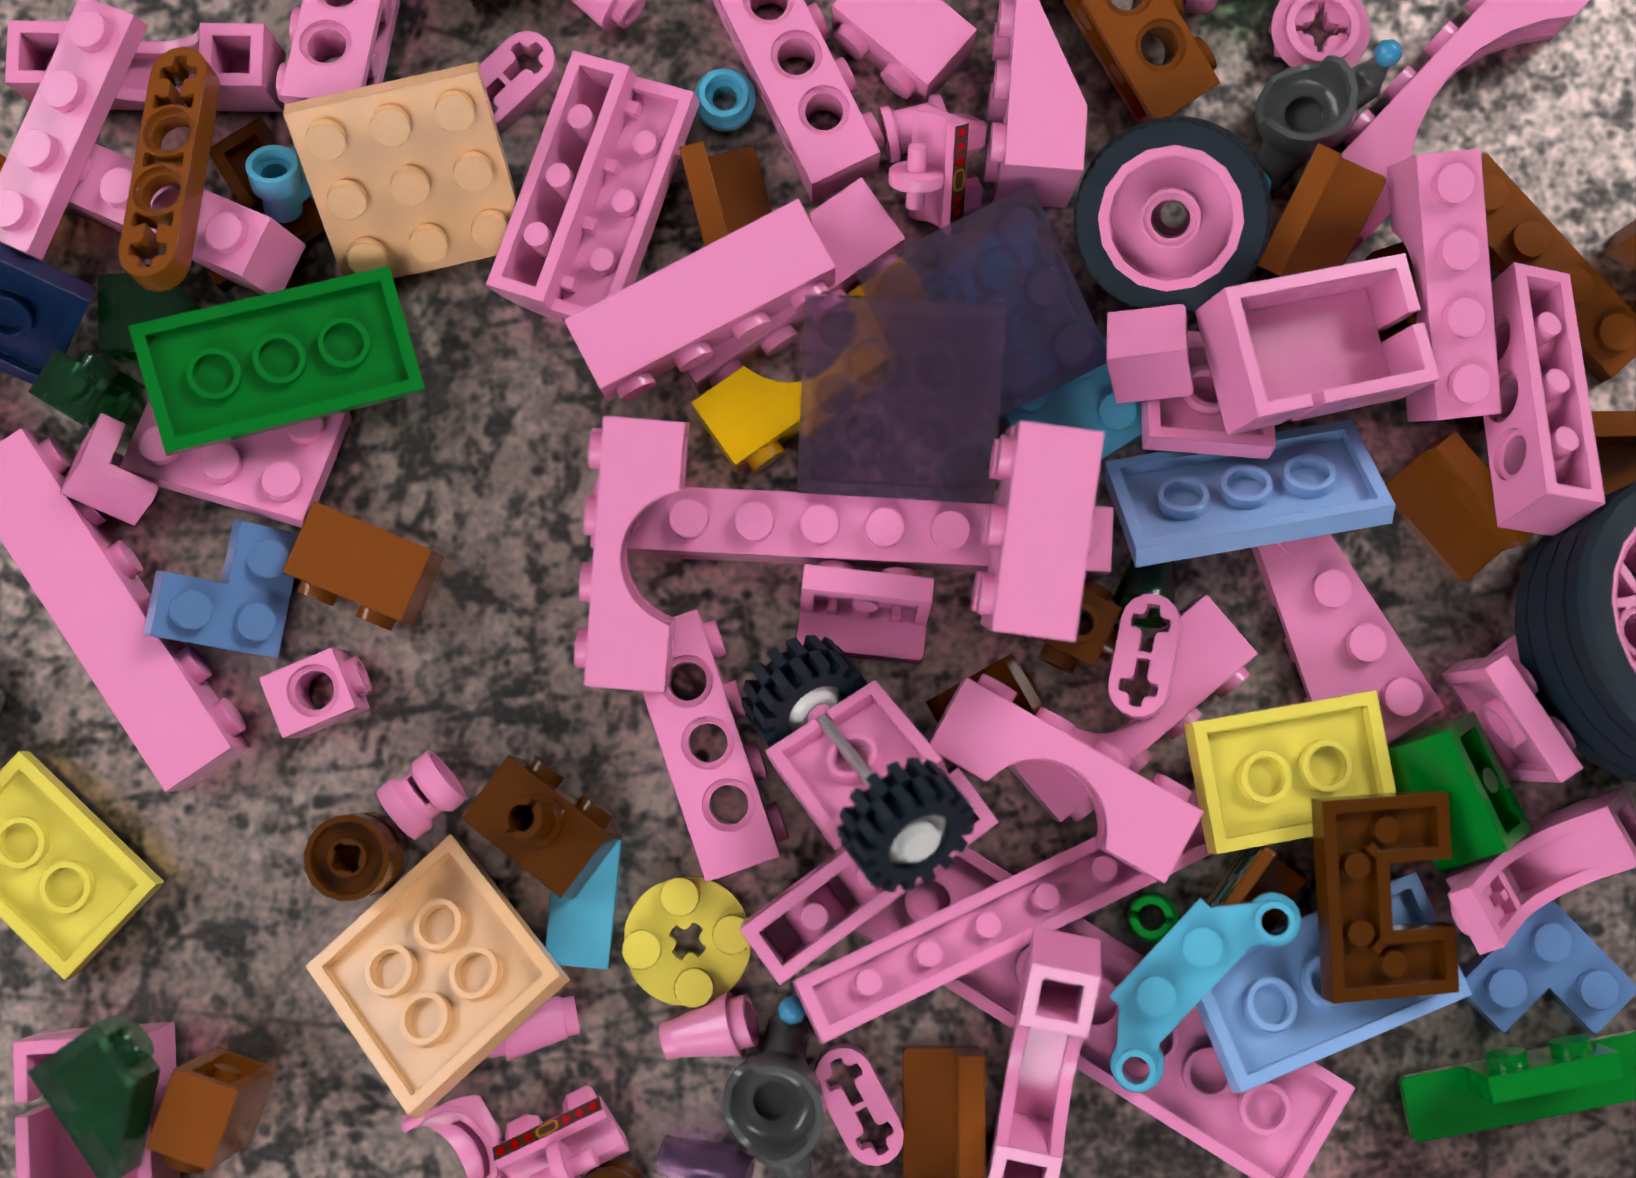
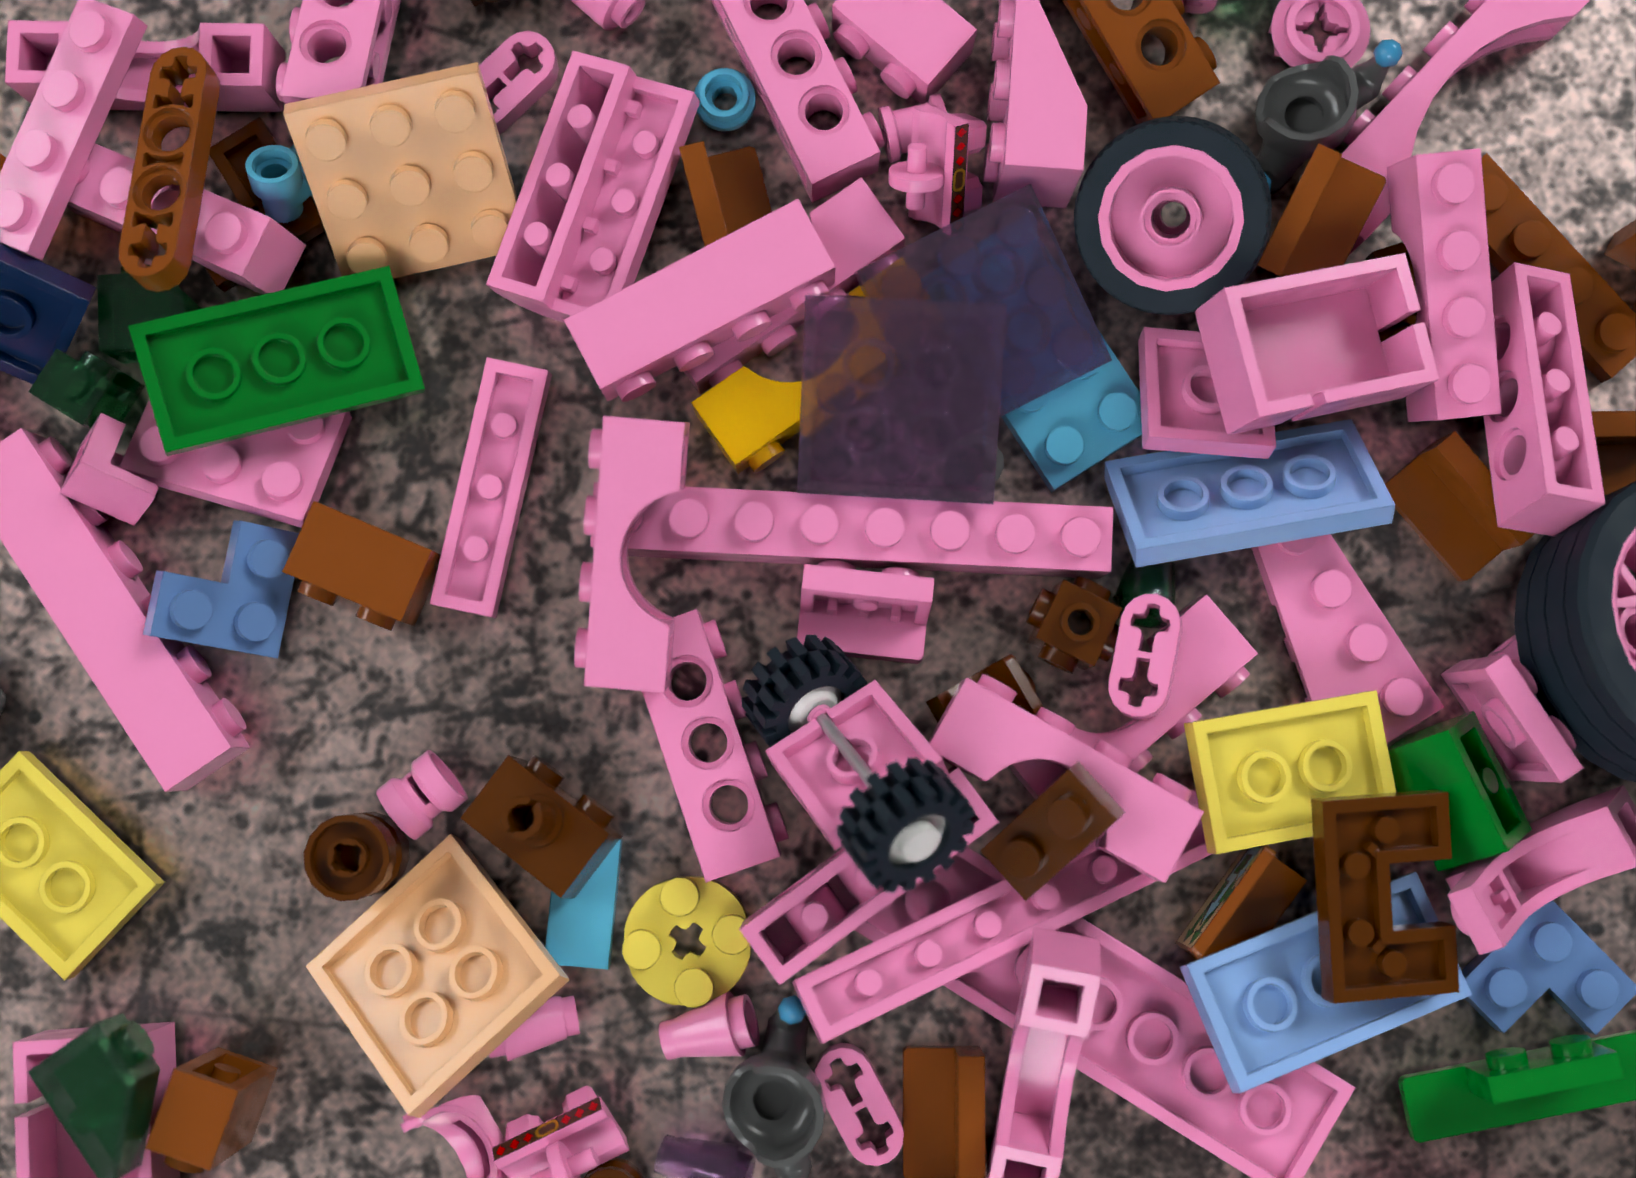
(290, 699): bright pink brick -> none
(491, 488): none -> bright pink plate
(1038, 530): bright pink piece -> none
(1052, 831): none -> reddish brown plate
(1134, 916): green pin -> none
(1149, 353): bright pink panel -> none
(1182, 972): medium azure plate -> none

